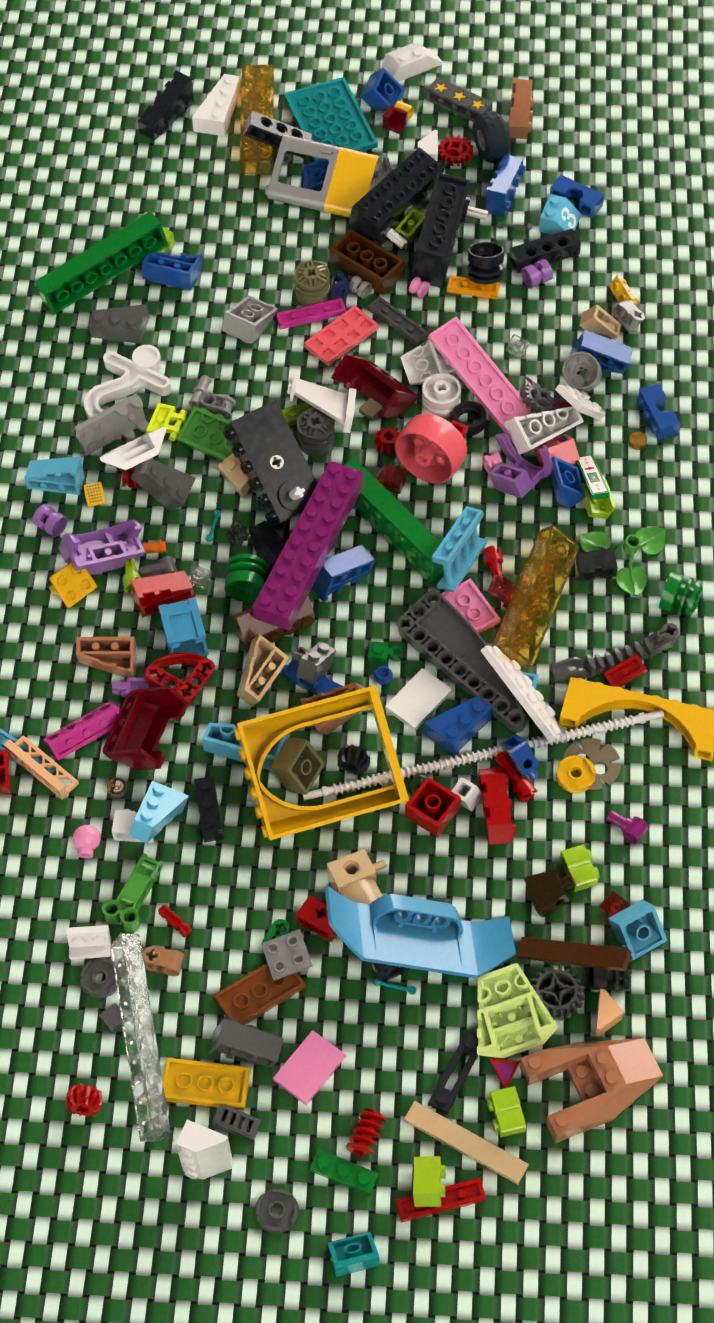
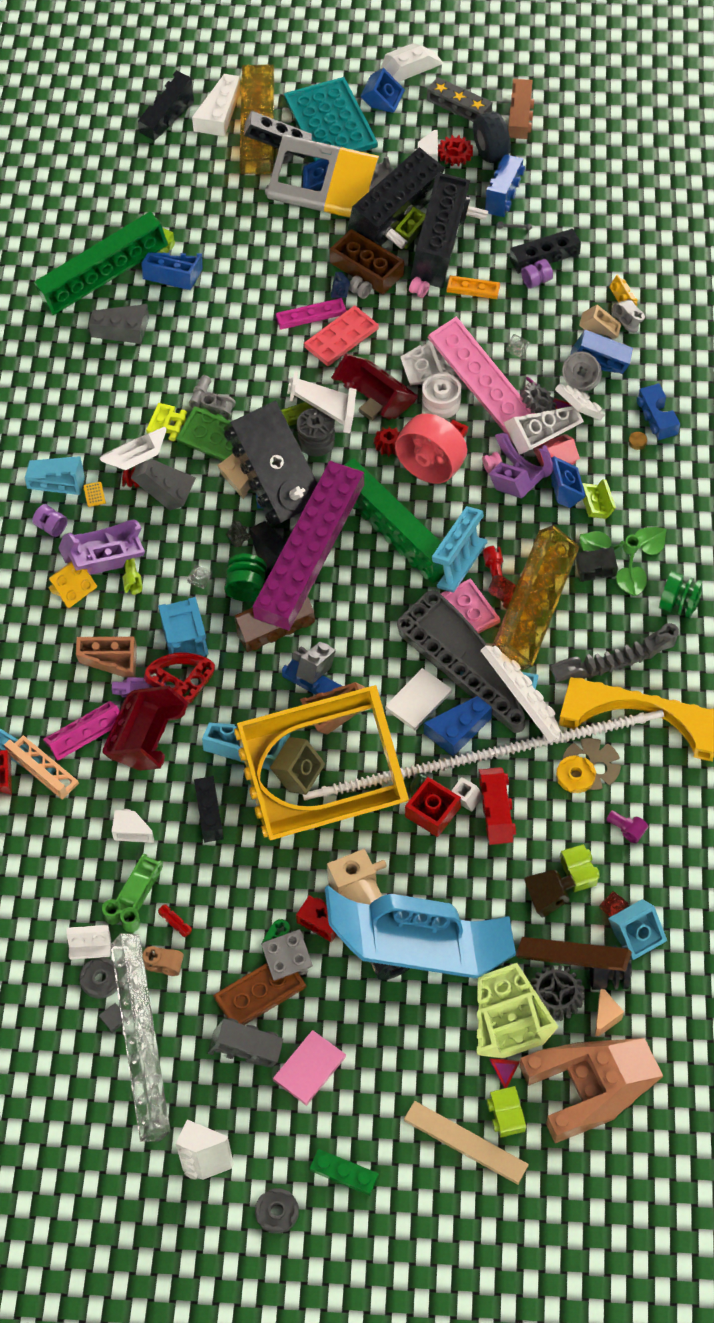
(84, 1100): red gear -> none
(86, 840): bright pink piece -> none
(112, 424): light grey hinge -> none
(117, 787): tile -> none
(134, 375): white piece -> none
(155, 547): orange pin -> none
(157, 810): medium azure wedge -> none
(160, 590): wedge -> none
(164, 566): dark grey piece -> none
(206, 1083): yellow tile -> none
(217, 513): teal hinge -> none
(225, 1126): dark grey slope -> none
(248, 319): light grey slope -> none
(260, 669): tan wedge -> none
(312, 283): olive wheel -> none
(342, 569): blue wedge -> none
(353, 759): black gear -> none
(353, 1254): teal slope -> none
(365, 1133): red piece -> none
(381, 651): green plate -> none
(383, 675): blue plate -> none
(393, 478): clear red brick -> none
(395, 119): dark red panel -> none
(398, 321): dark grey tile -> none
(406, 107): yellow beam -> none
(411, 990): teal hinge -> none
(428, 1181): lime brick -> none
(442, 1098): black container -> none
(456, 1196): red tile -> none
(471, 407): black tyre -> none
(485, 262): black wheel -> none
(521, 756): blue torso -> none
(521, 786): red piece -> none
(558, 215): medium azure slope -> none
(589, 200): blue arch -> none
(592, 477): tile -> none
(625, 671): red plate -> none

